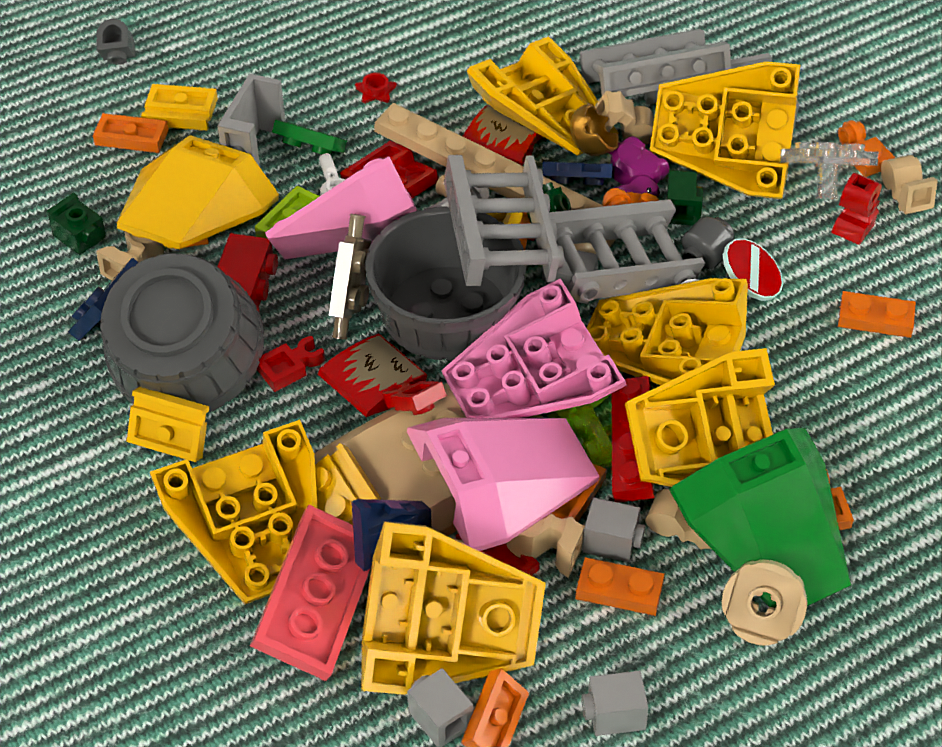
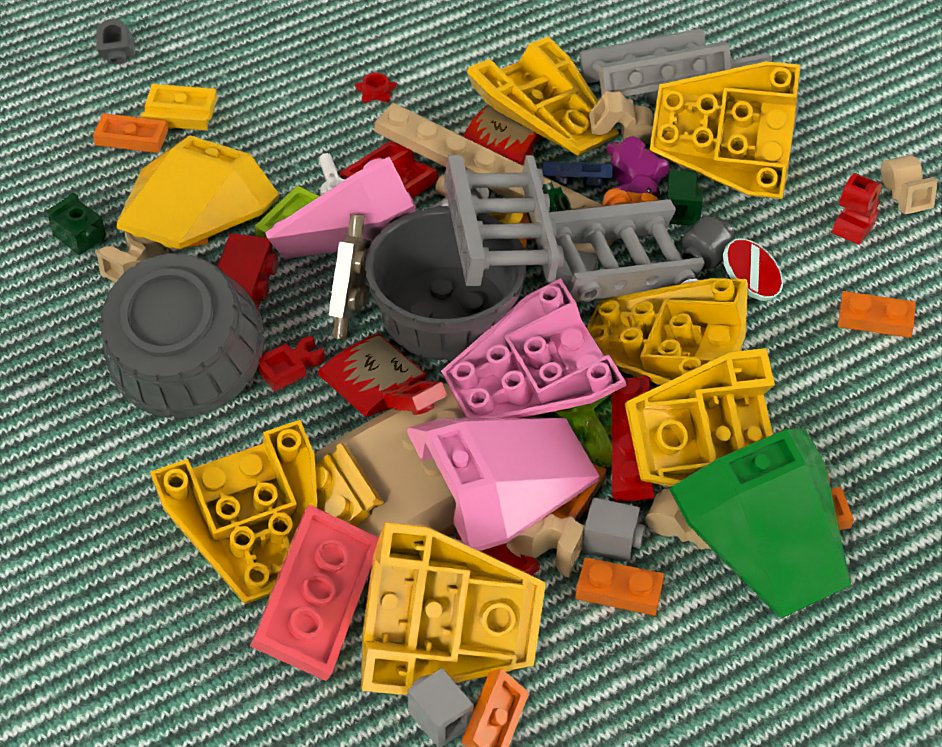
(90, 310): dark blue wing -> none
(167, 424): yellow plate -> none
(251, 110): light grey panel -> none
(296, 134): green plate -> none
(369, 519): dark blue wing -> none
(590, 131): pearl gold hair -> none
(616, 703): light grey brick -> none
(743, 613): tan plate -> none
(828, 159): clear plate -> none
(855, 133): orange plate -> none

